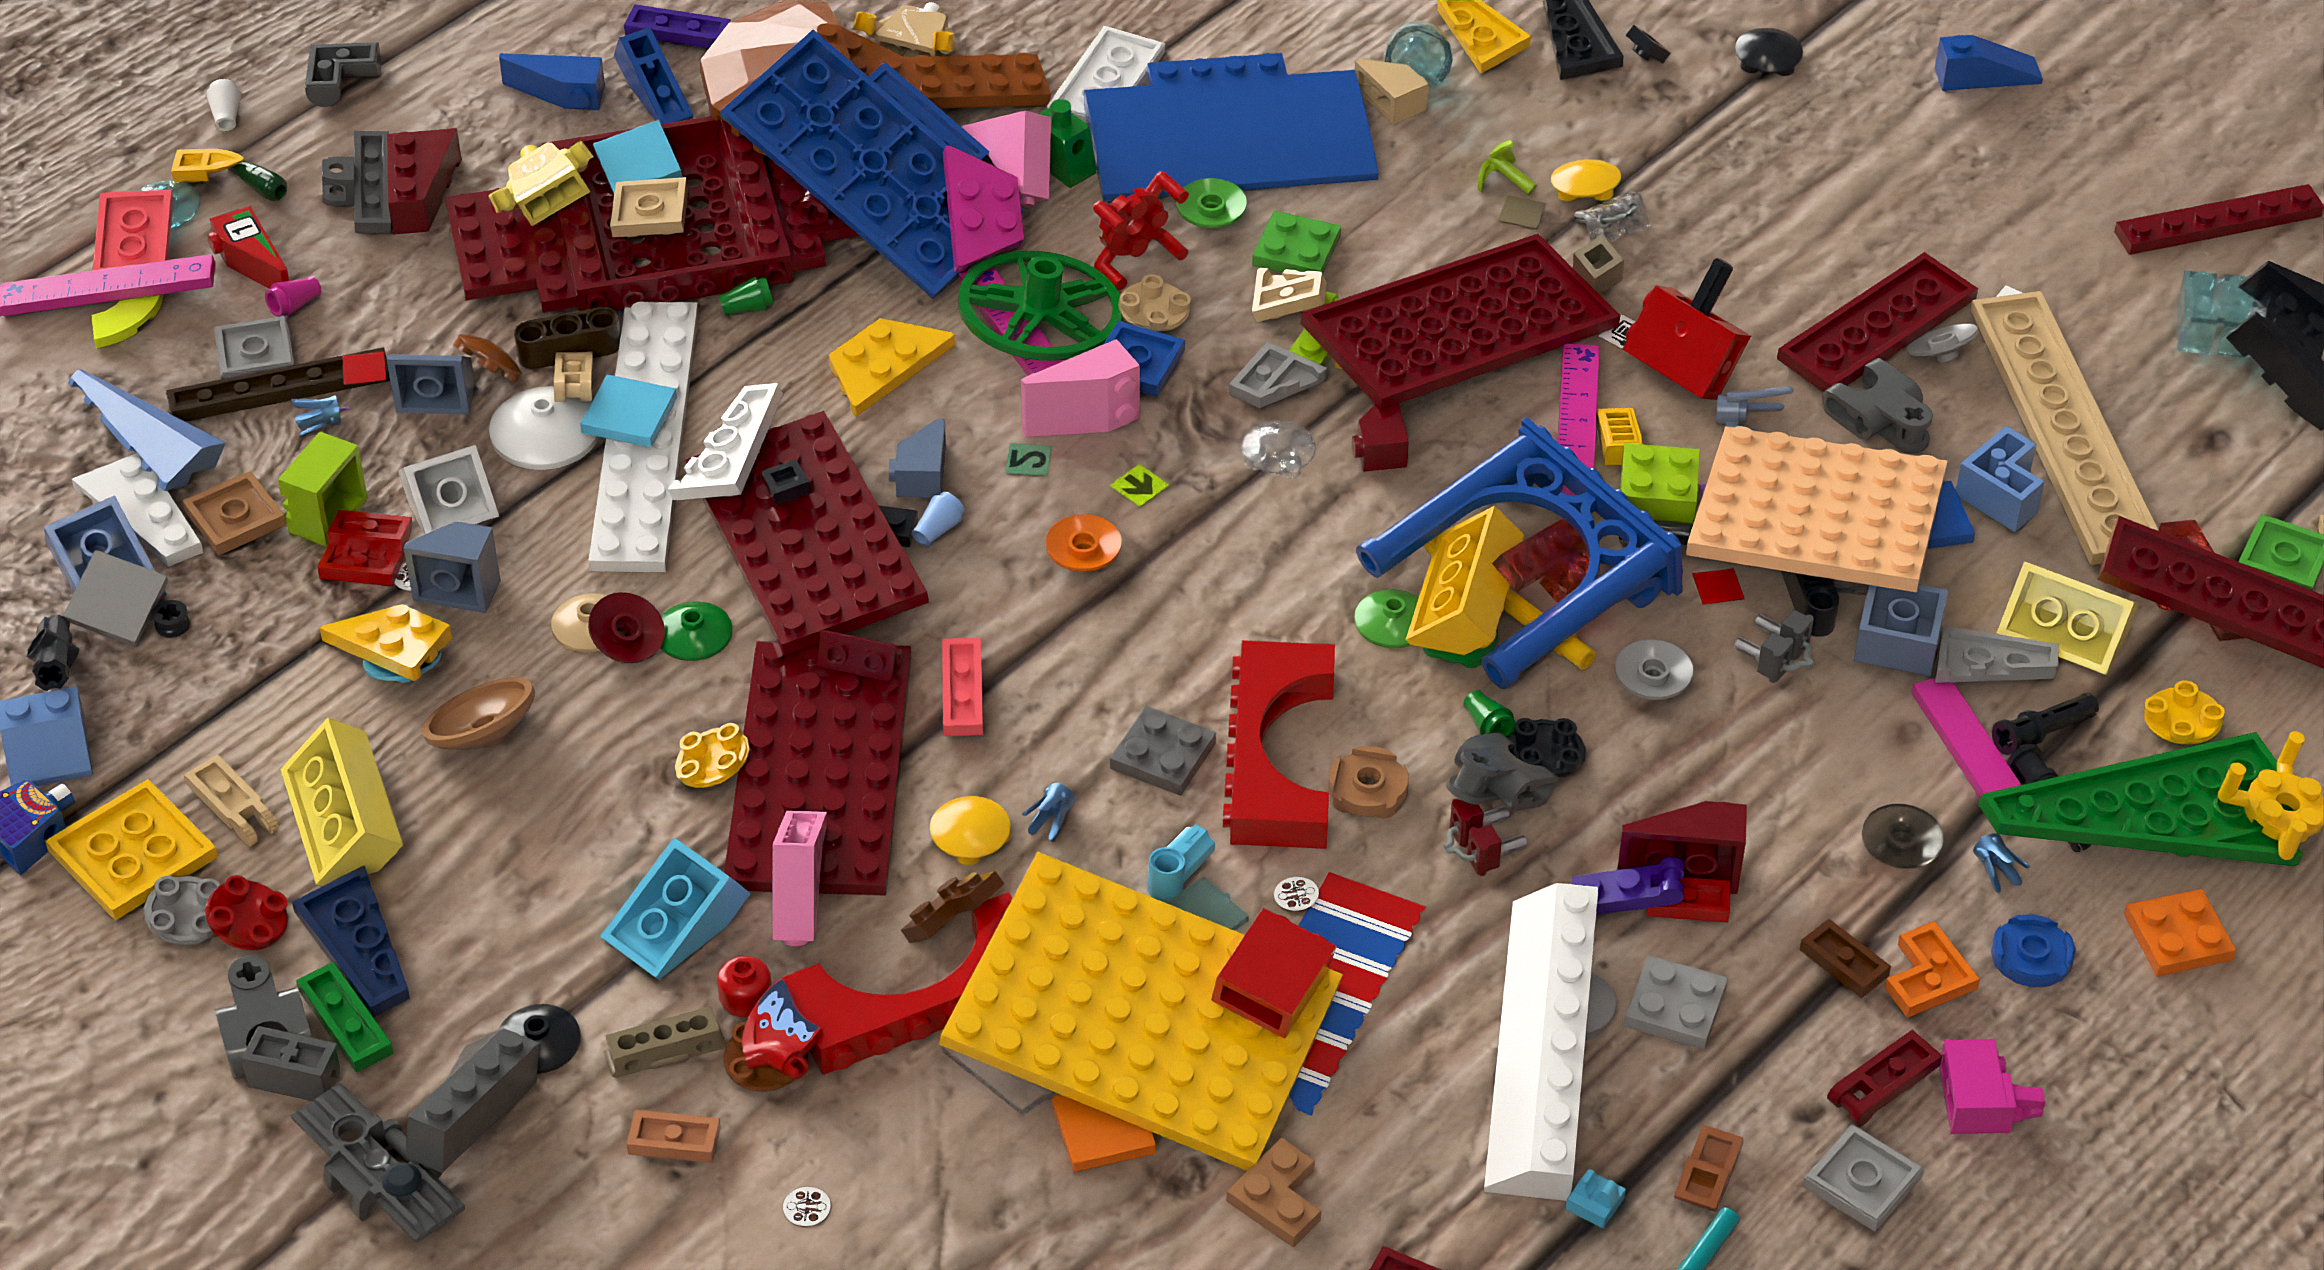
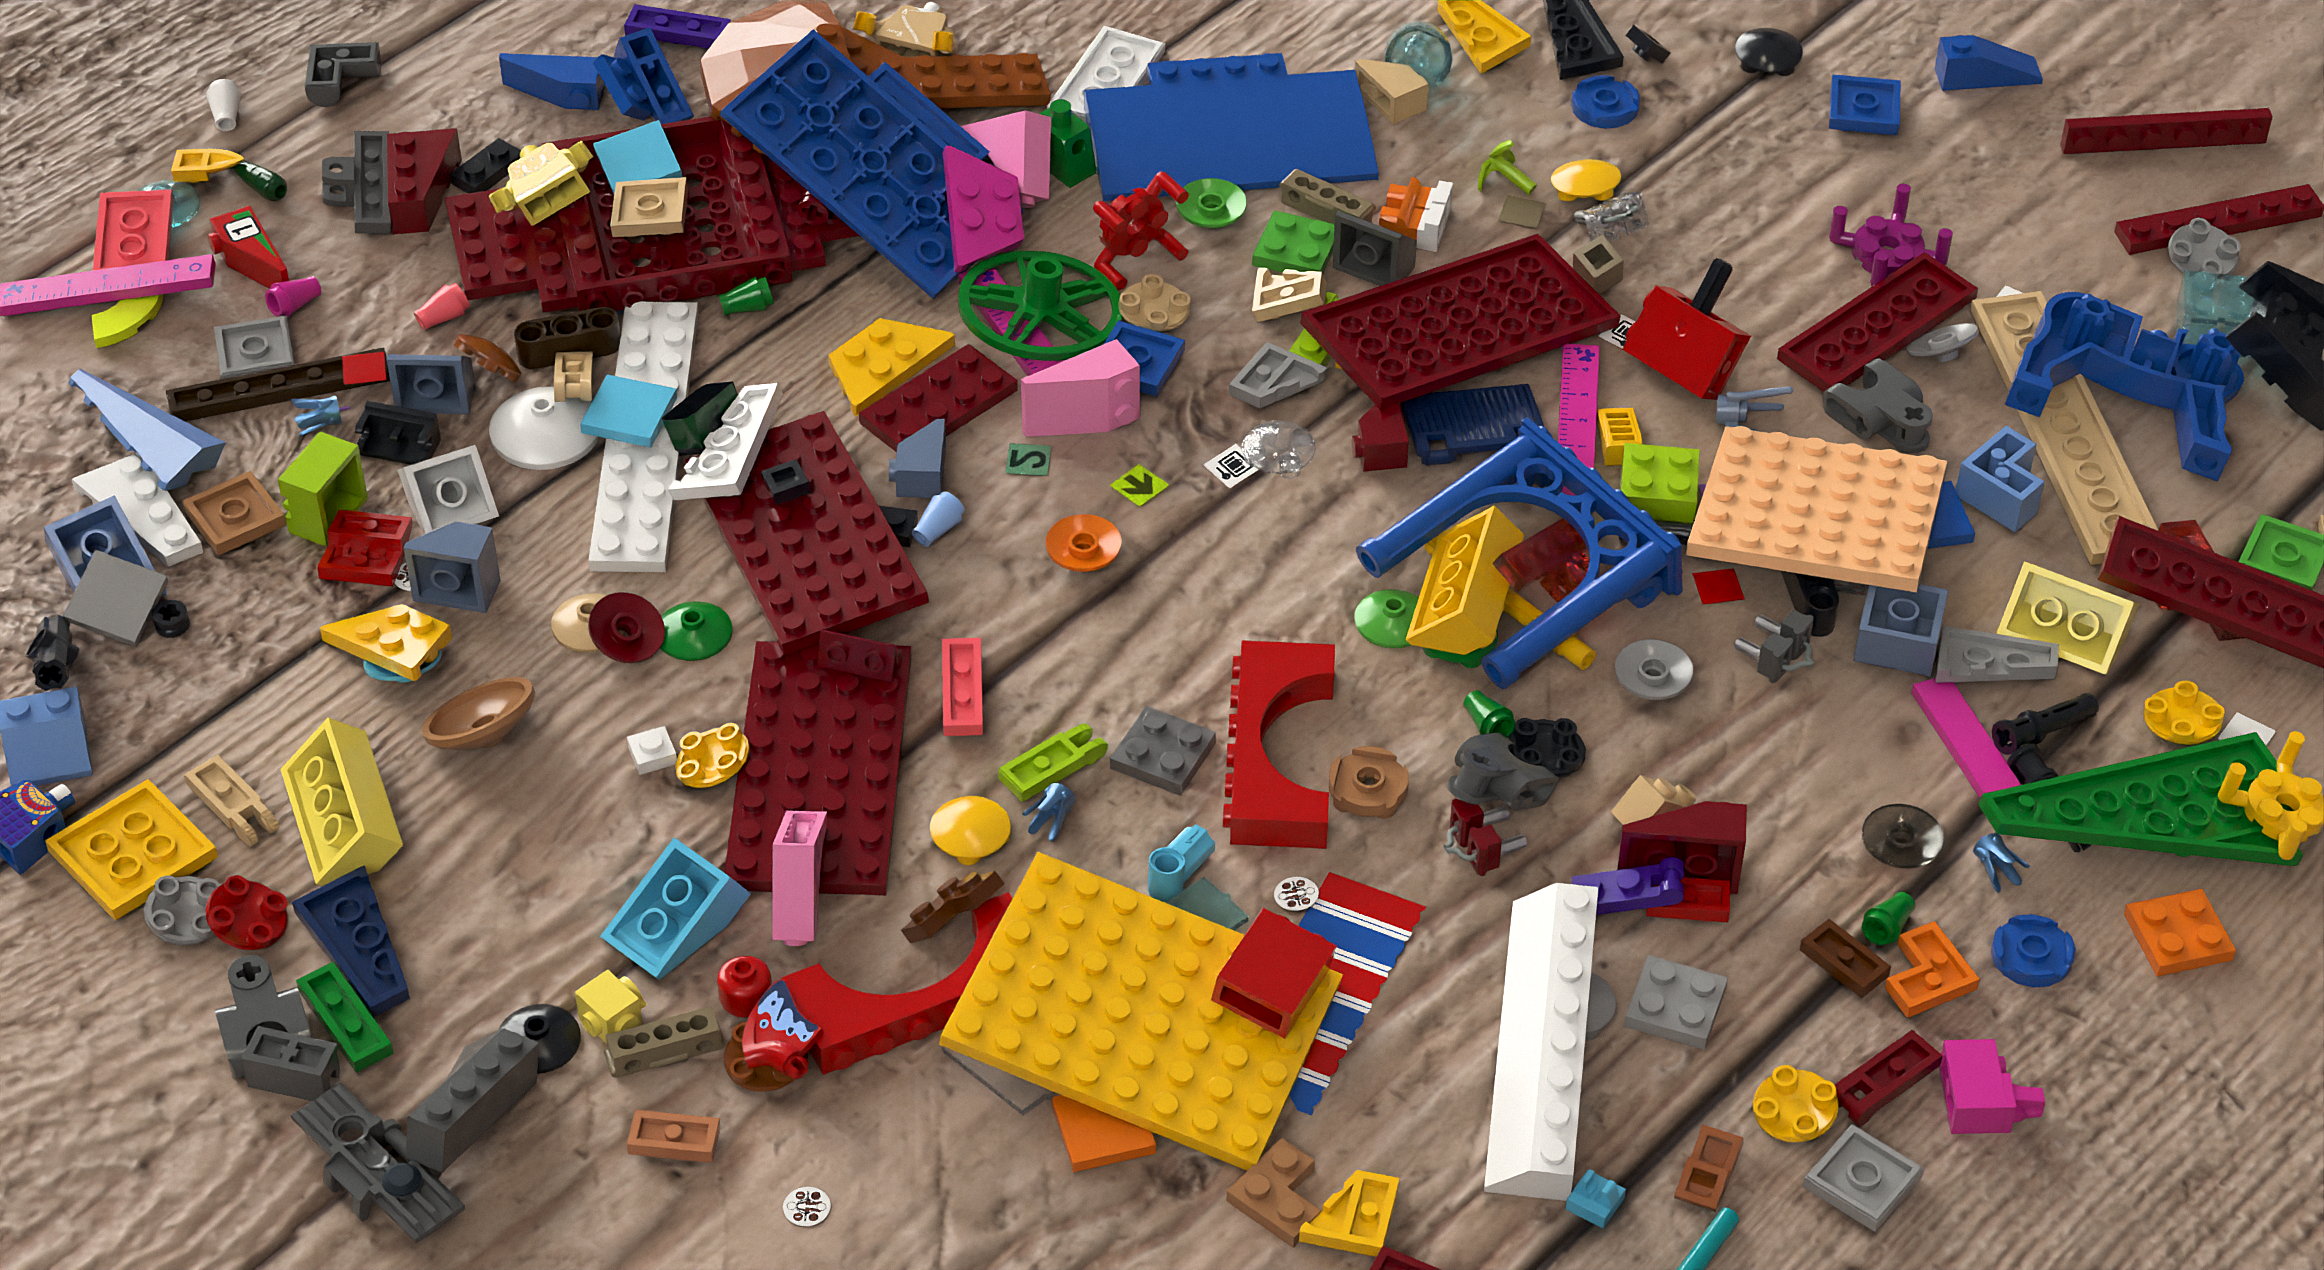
(397, 433): none -> black hinge
(443, 306): none -> coral cone
(485, 167): none -> black plate
(609, 1005): none -> light yellow brick
(623, 88): none -> blue plate
(651, 750): none -> white plate
(697, 416): none -> piece
(950, 390): none -> dark red plate
(1051, 761): none -> lime hinge
(1230, 466): none -> white sticker
(1322, 198): none -> dark tan piece
(1355, 1216): none -> yellow wing
(1371, 250): none -> dark grey slope
(1418, 212): none -> hips
(1468, 420): none -> dark blue window
(1605, 102): none -> blue tile
(1651, 798): none -> tan slope
(1795, 1104): none -> yellow dish
(1864, 104): none -> blue plate
(1886, 920): none -> green cone
(1892, 232): none -> magenta plate
(2098, 342): none -> blue animal
(2166, 131): none -> dark red plate
(2204, 249): none -> light grey dish
(2243, 725): none -> white sticker

